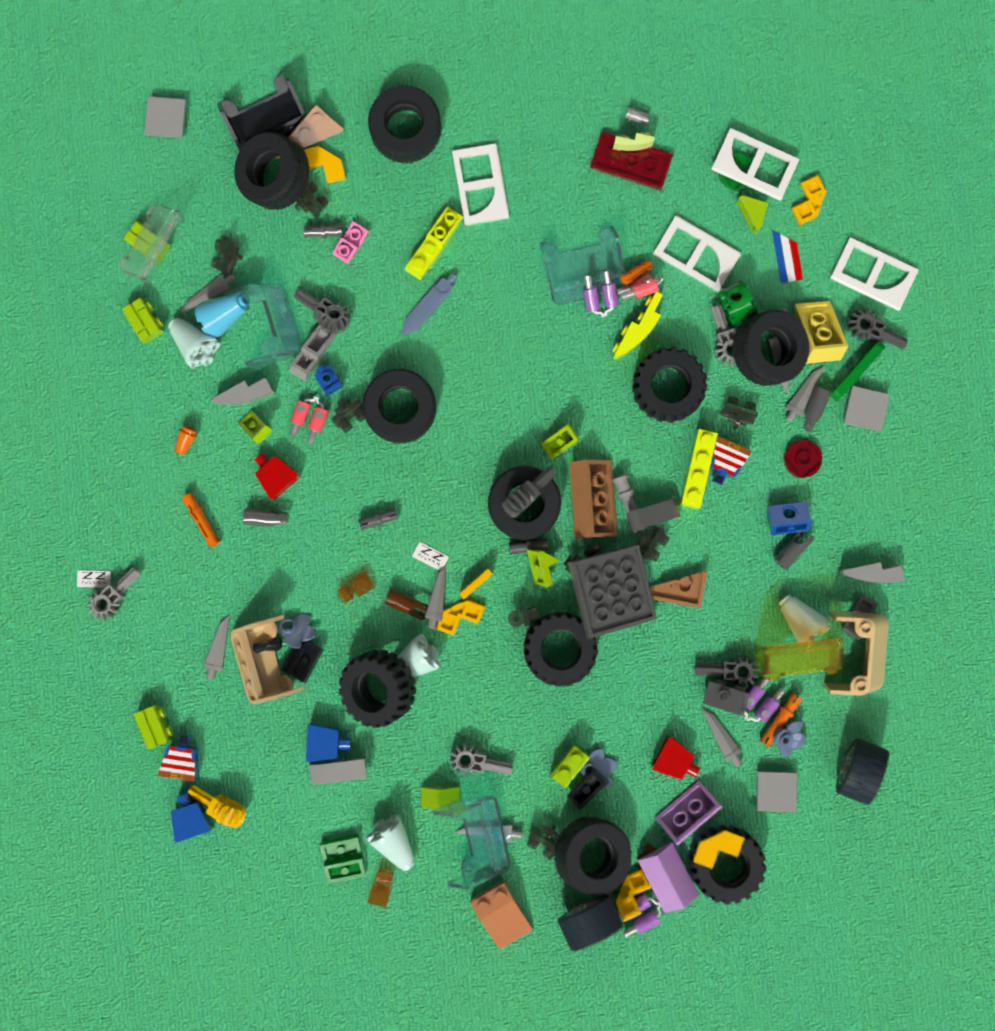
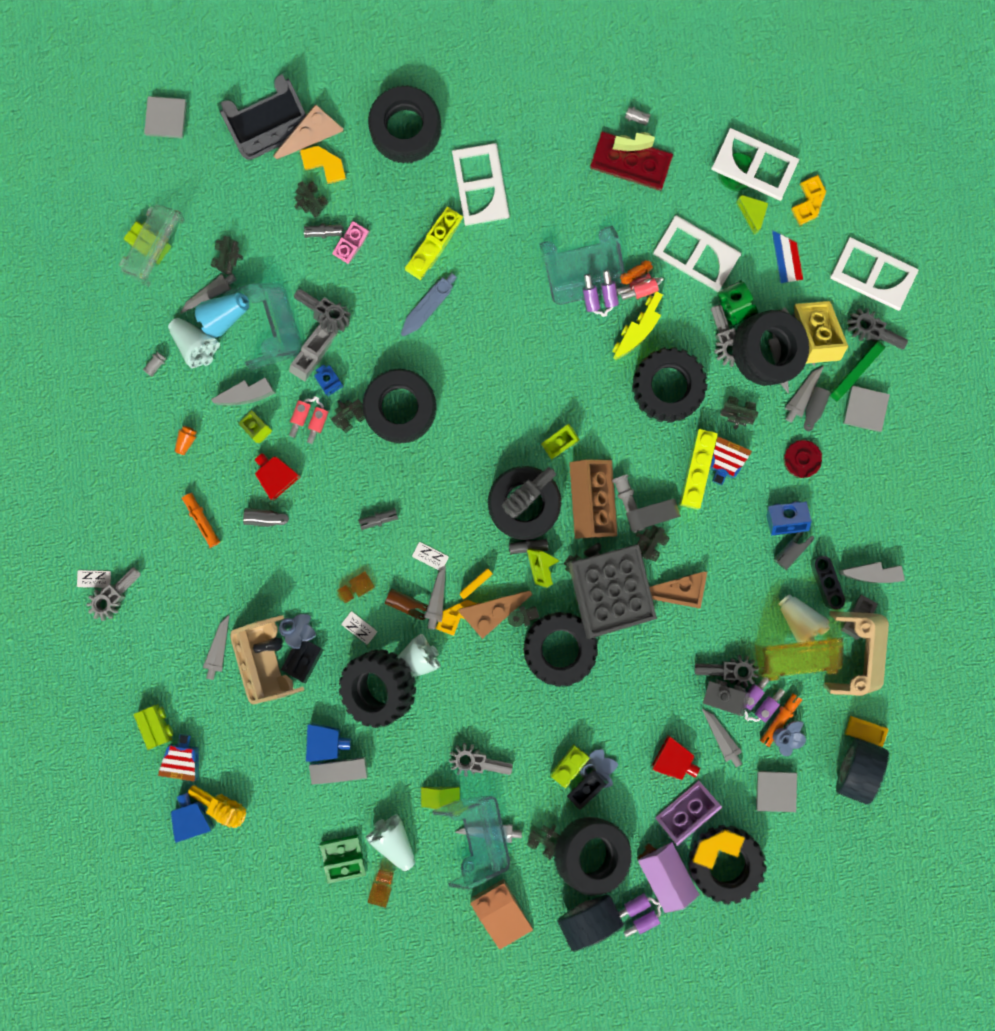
(143, 321): lime brick -> none
(154, 364): none -> light grey pin
(251, 165): black tyre -> none
(359, 627): none -> white sticker
(487, 615): none -> medium nougat wing
(631, 886): yellow tile -> none
(834, 589): none -> black beam
(866, 731): none -> yellow tile

